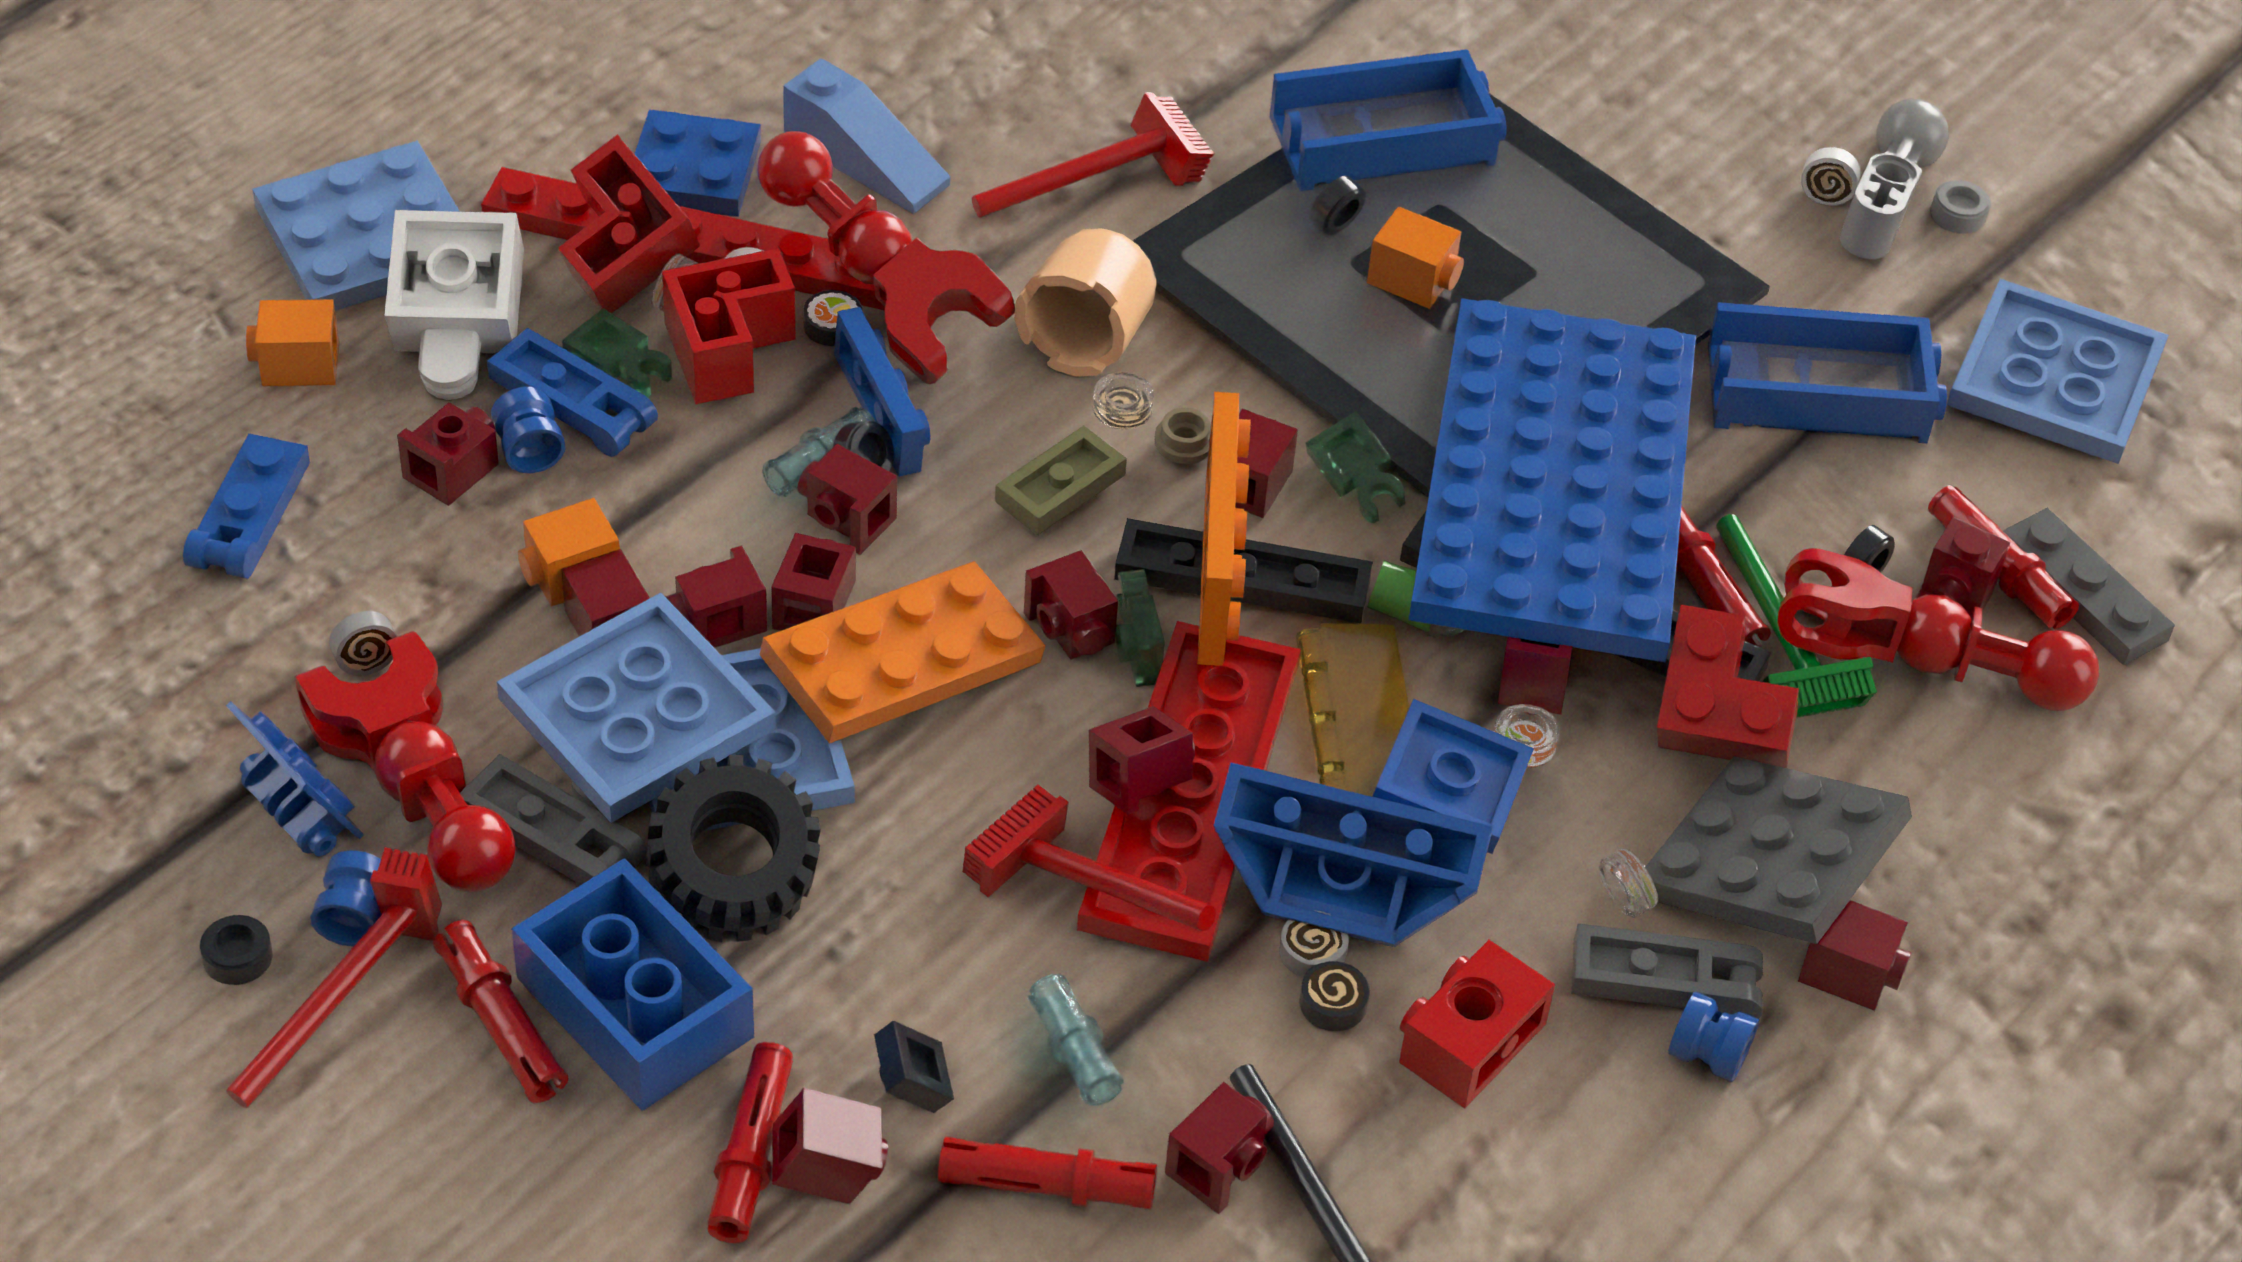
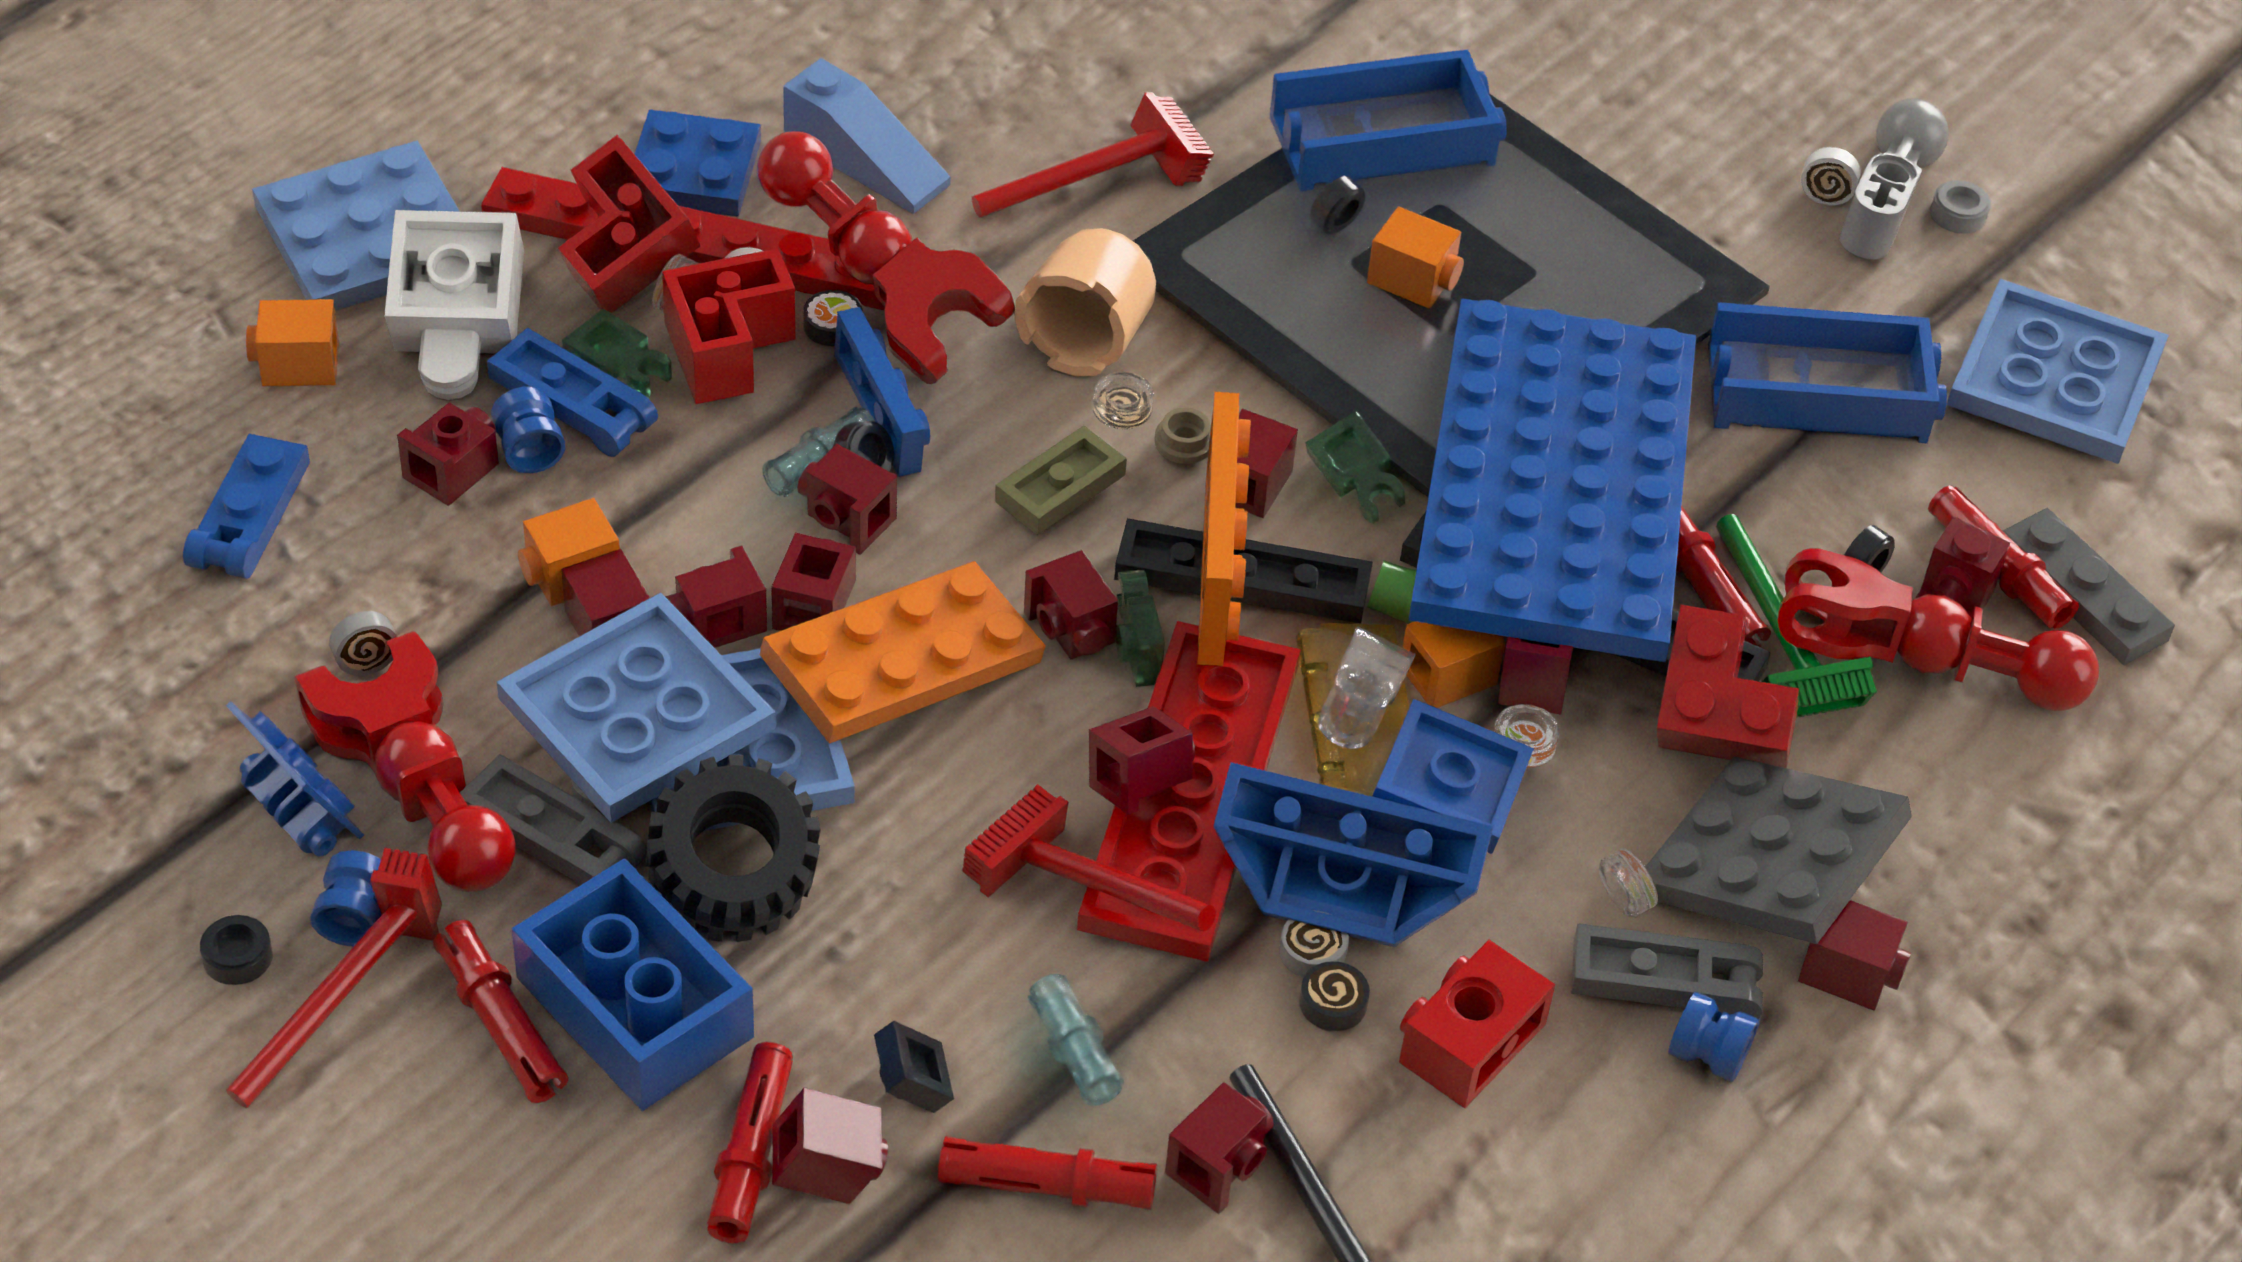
(1363, 689): none -> clear piece
(1452, 661): none -> orange brick

